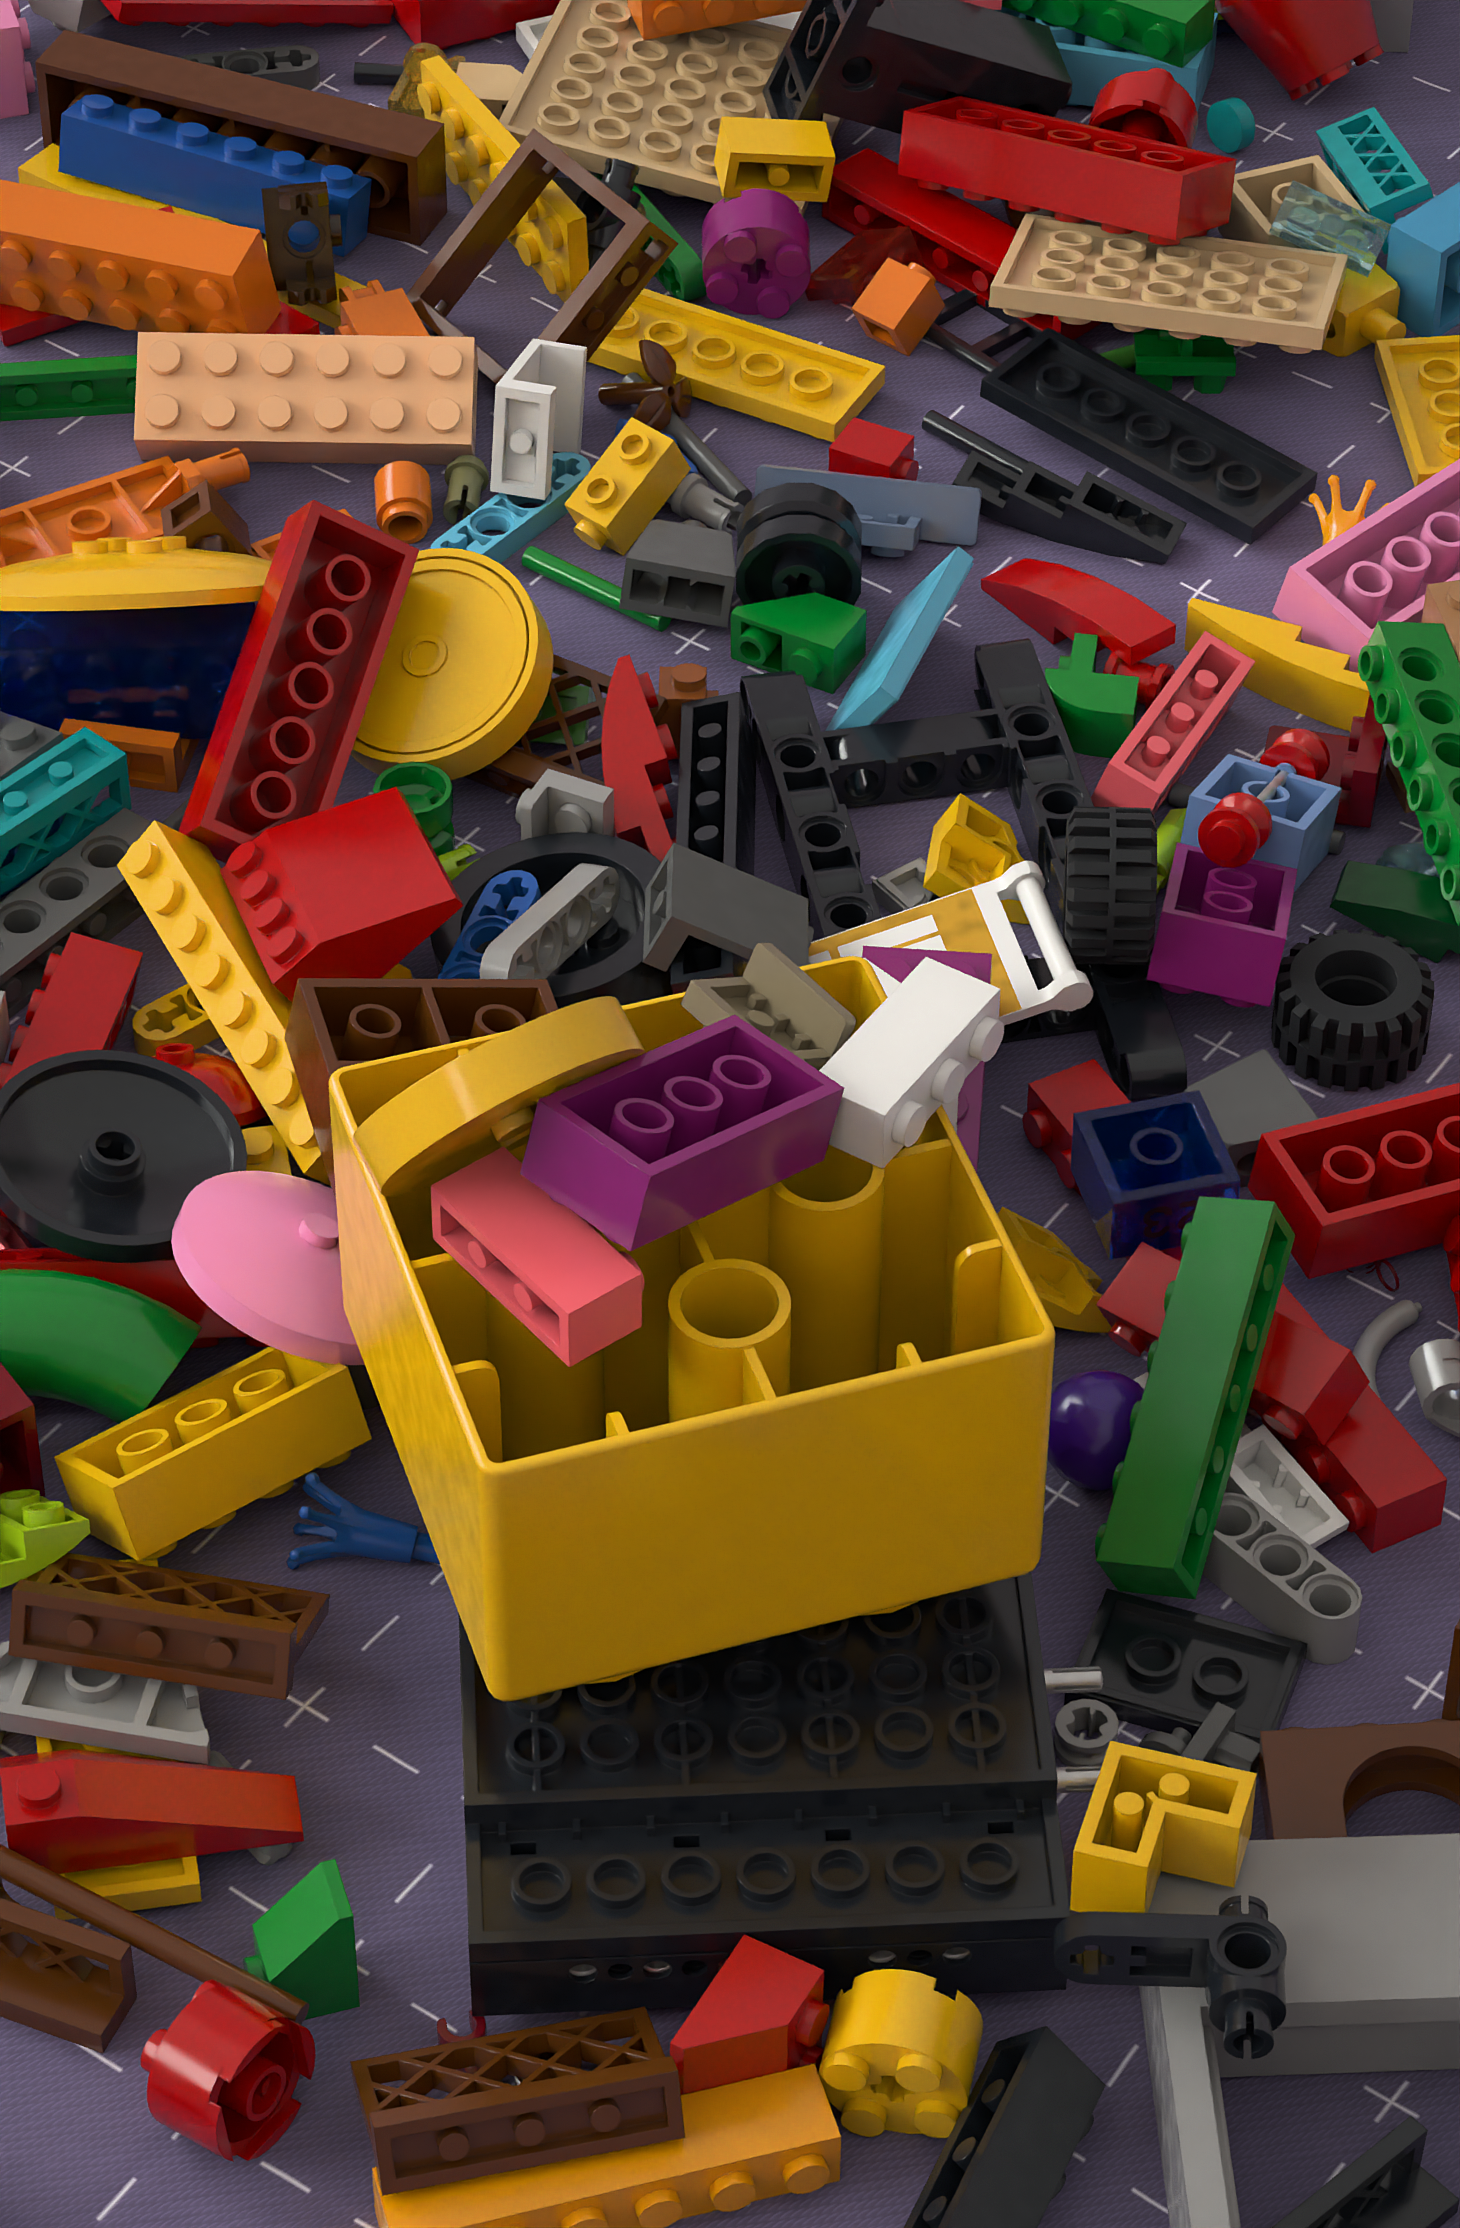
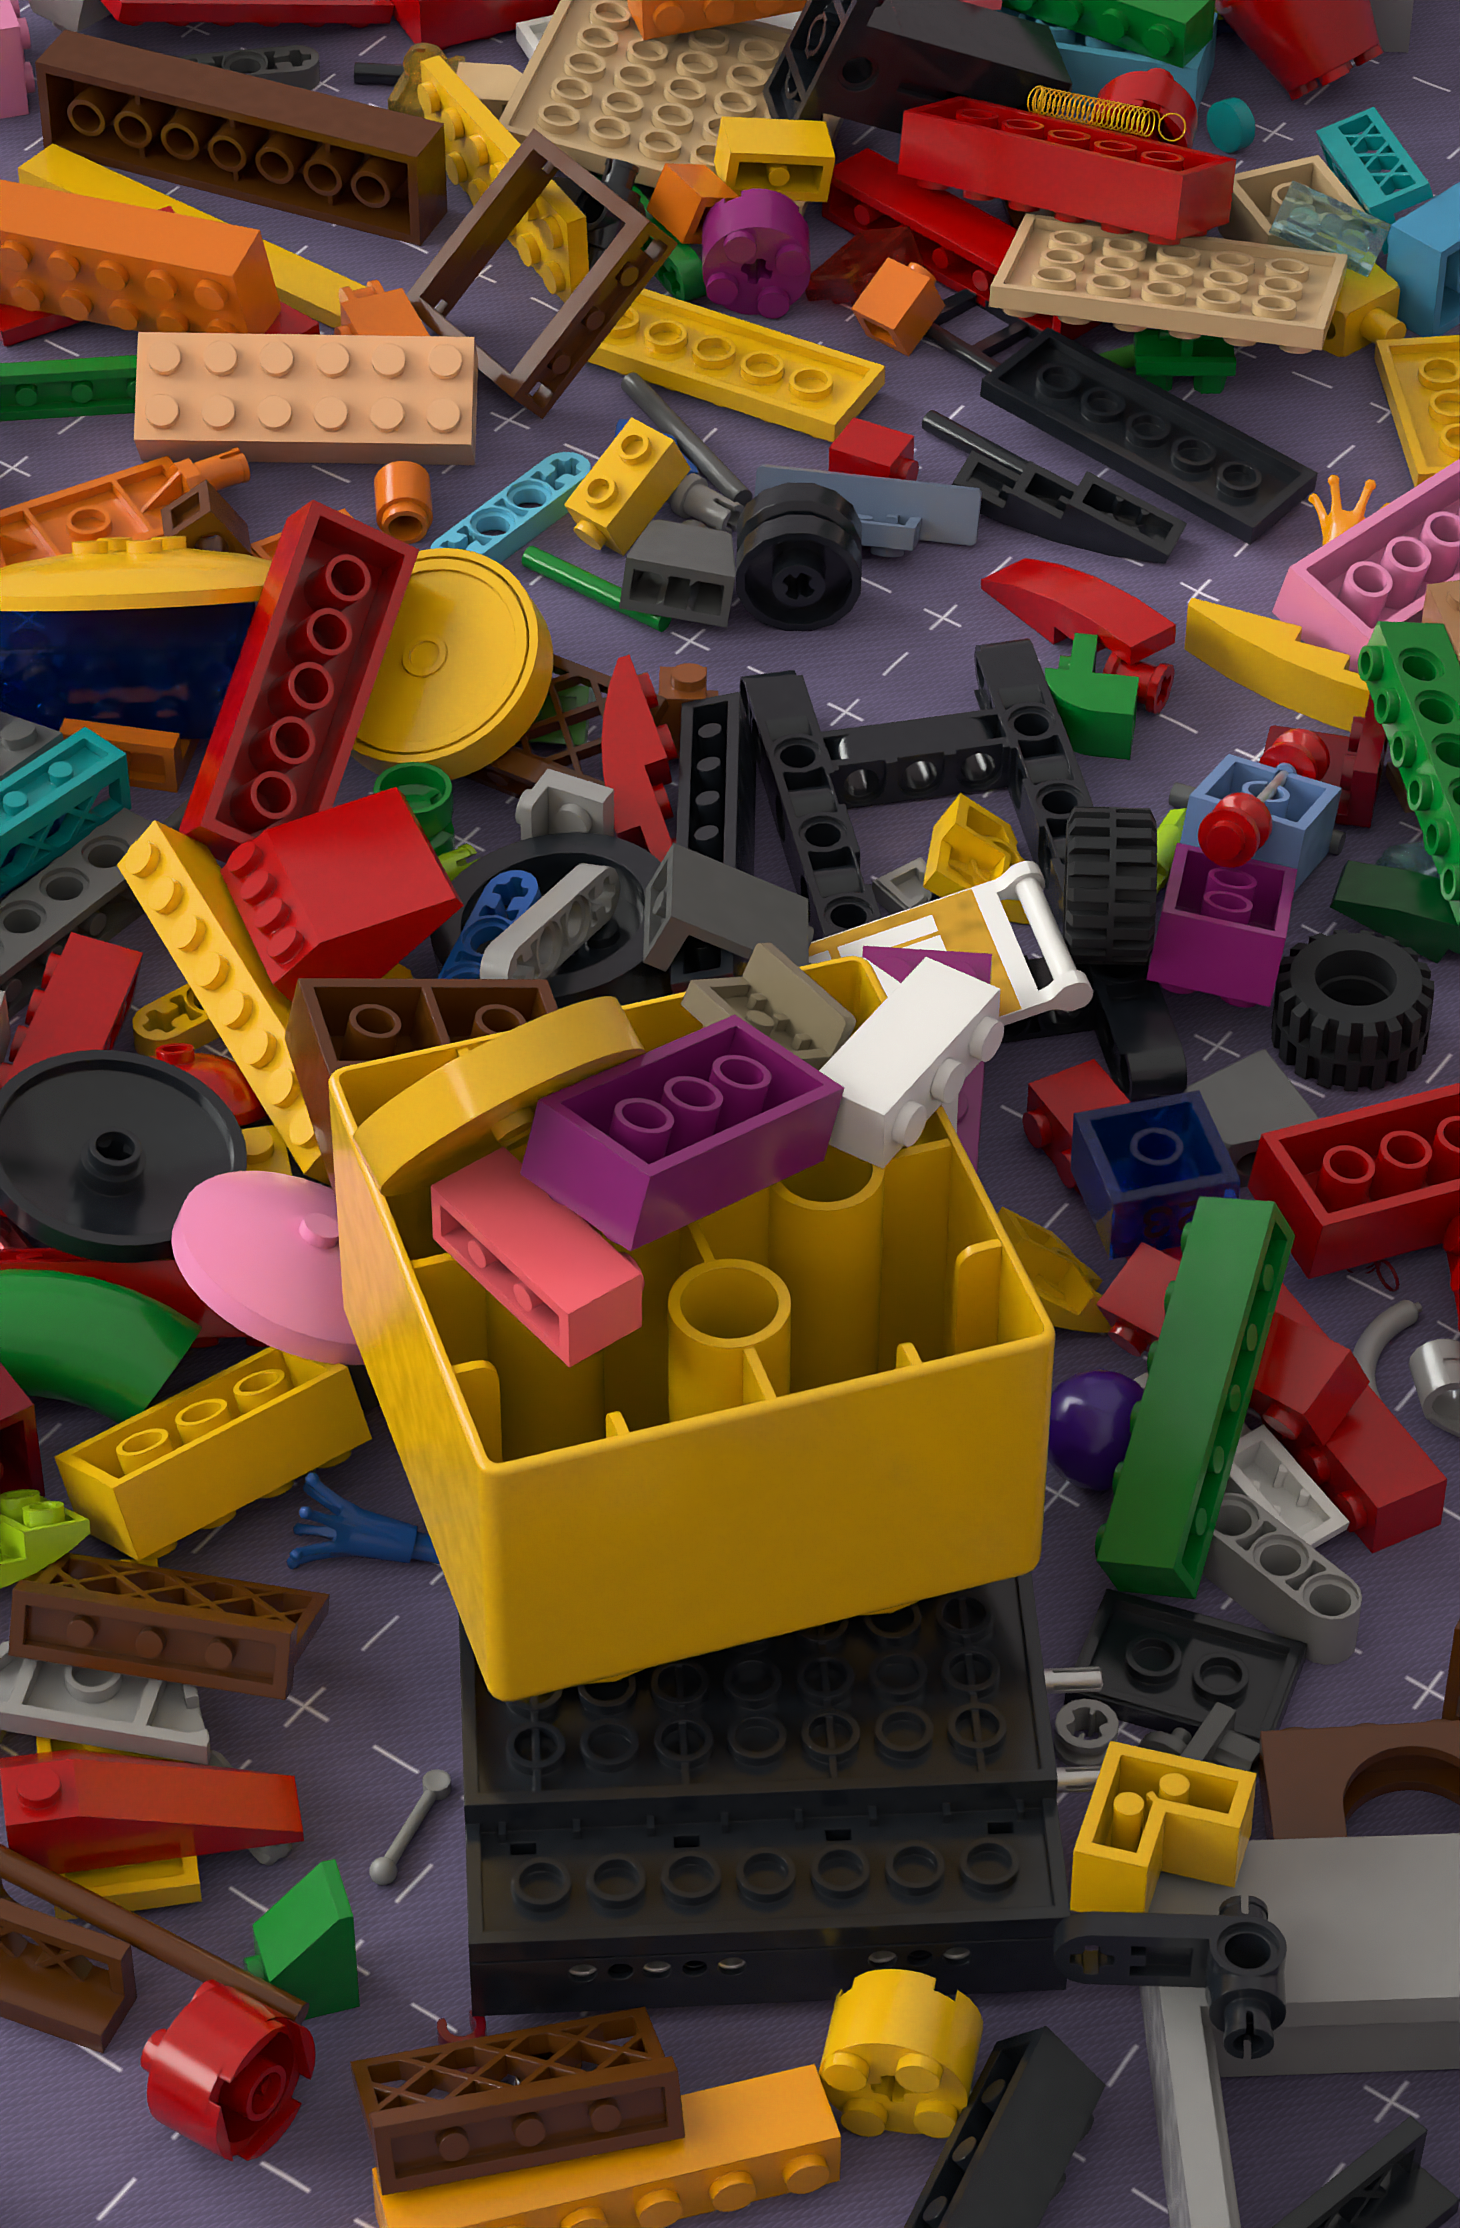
(200, 168): blue brick -> none
(308, 268): dark brown piece -> none
(435, 1787): none -> light grey hinge
(465, 481): olive pin -> none
(536, 414): white panel -> none
(653, 396): reddish brown plant -> none
(685, 197): none -> orange brick
(752, 2020): red slope -> none
(801, 634): green slope -> none
(902, 644): medium azure tile -> none
(1040, 108): none -> yellow piece
(1174, 727): coral brick -> none

